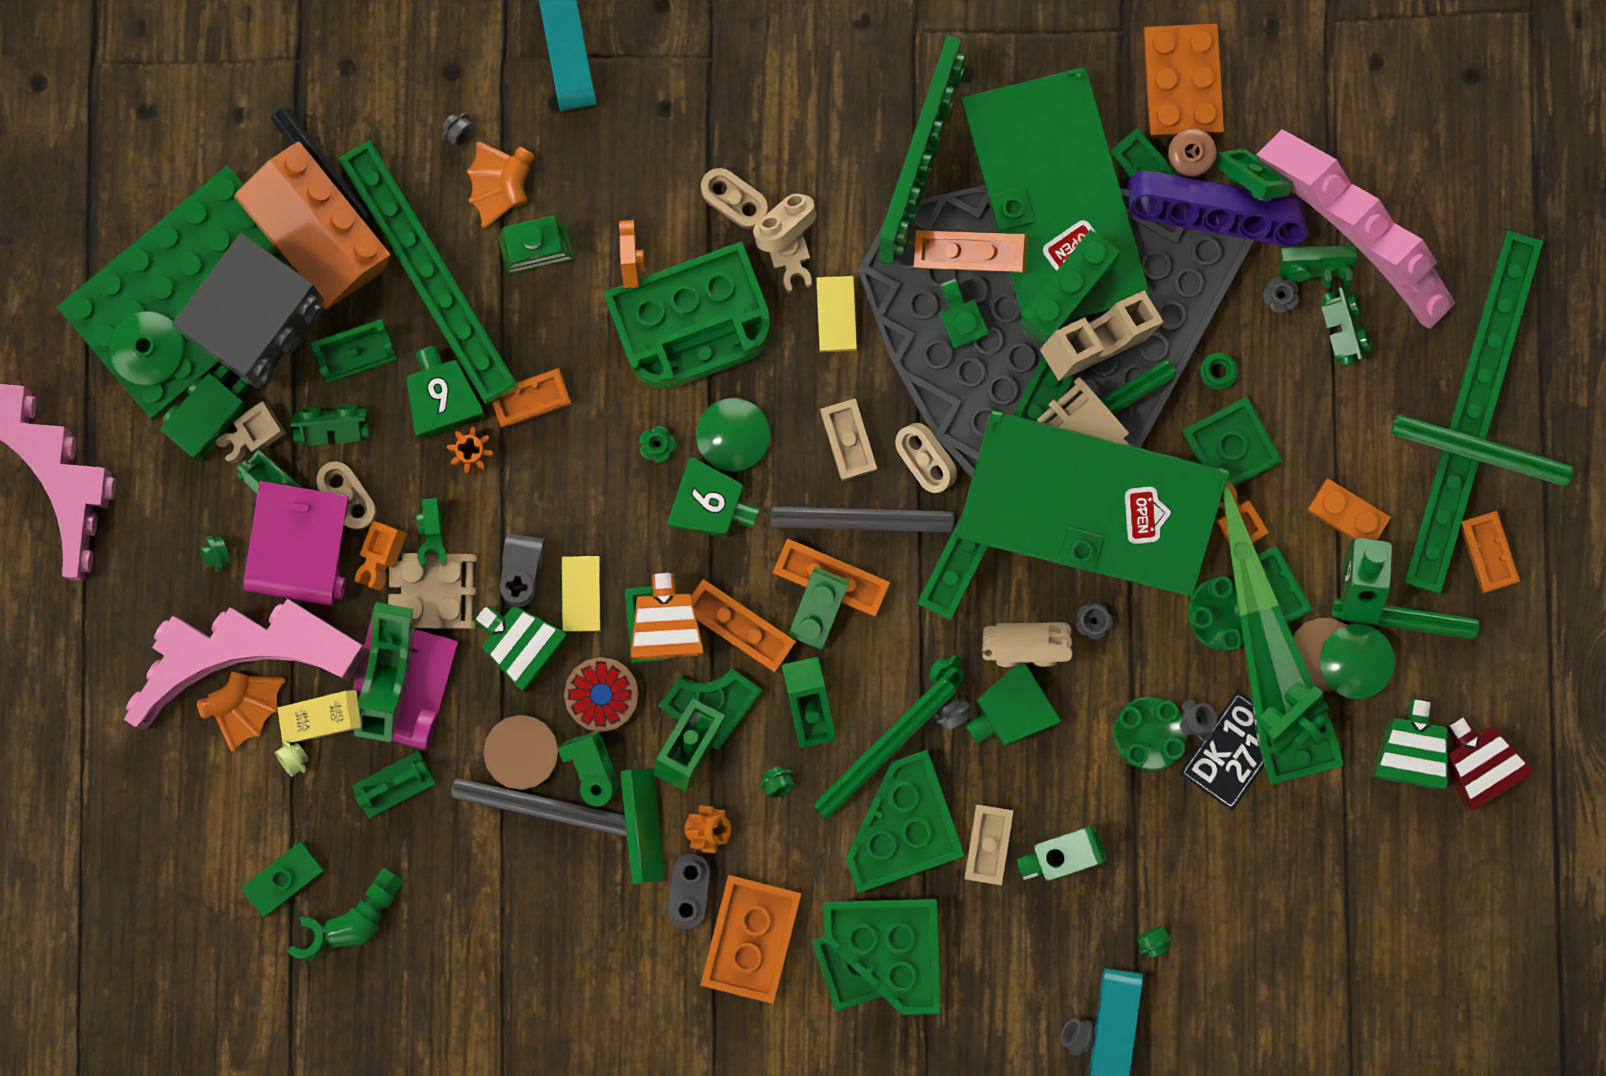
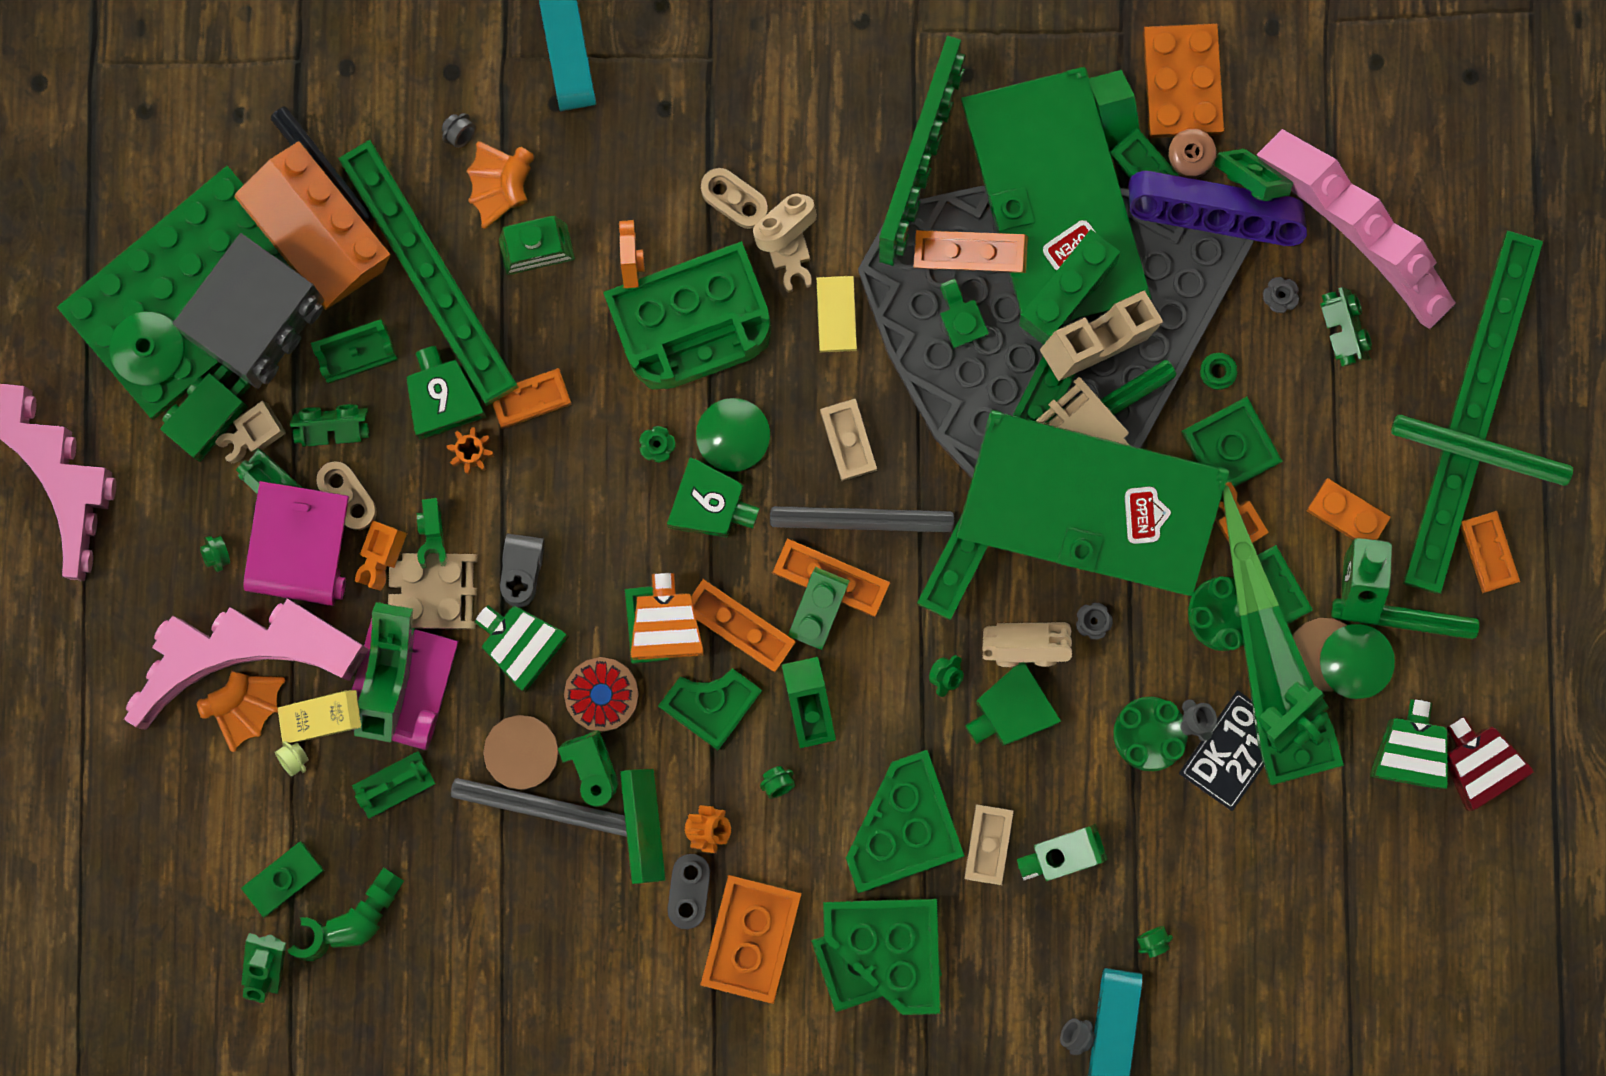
(262, 966): none -> green hips
(581, 594): light yellow tile -> none
(688, 745): green slope -> none
(885, 747): green axle -> none
(925, 458): tan plate -> none
(952, 713): dark grey plate -> none
(1115, 106): none -> green slope
(1314, 262): green plate -> none

